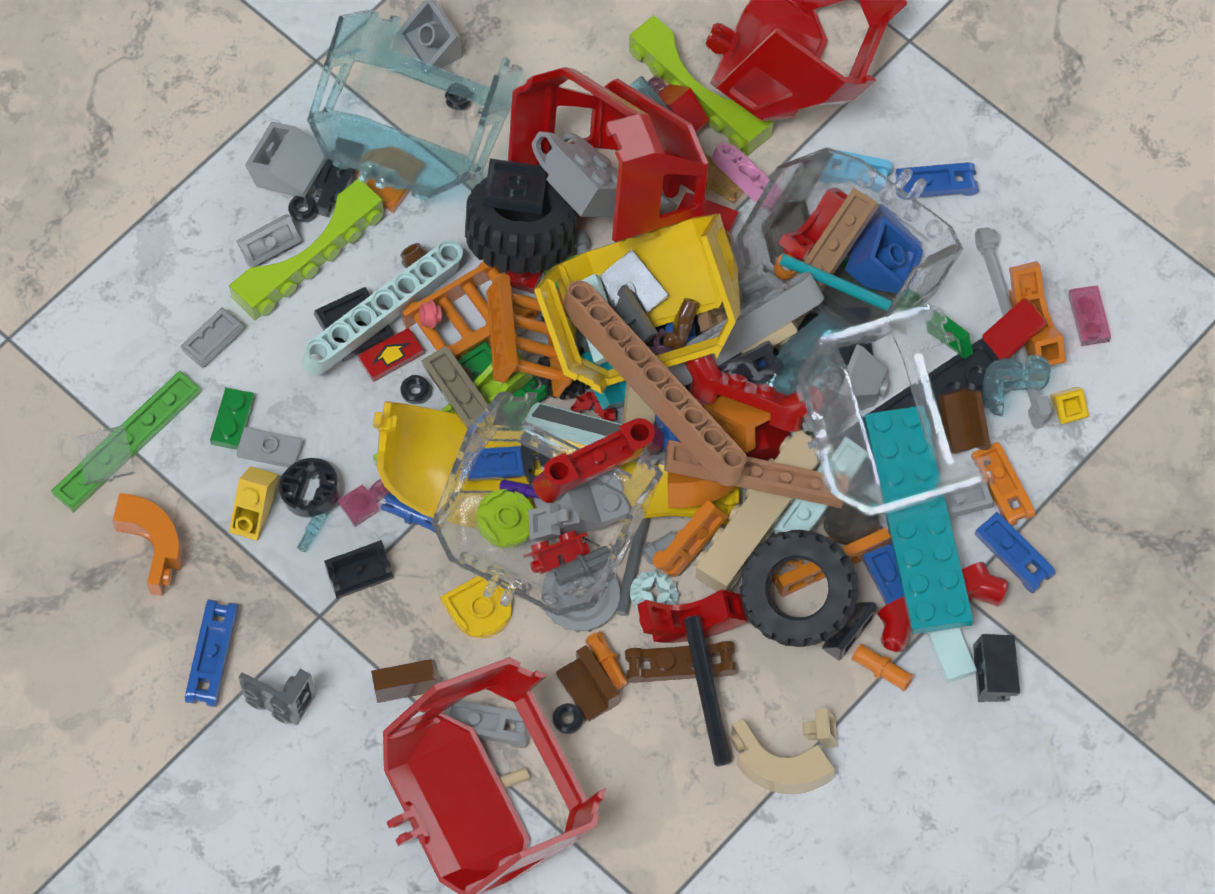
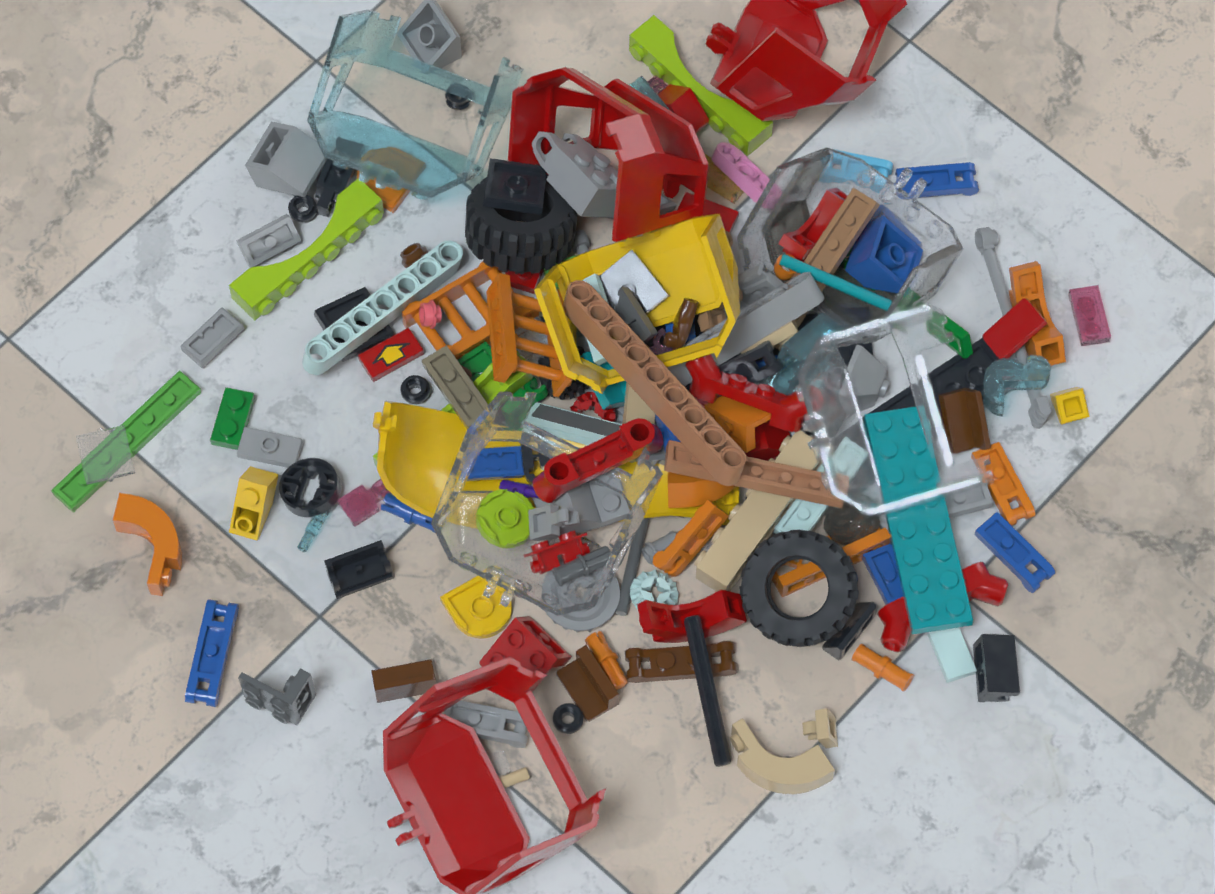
(528, 644): none -> red bracket

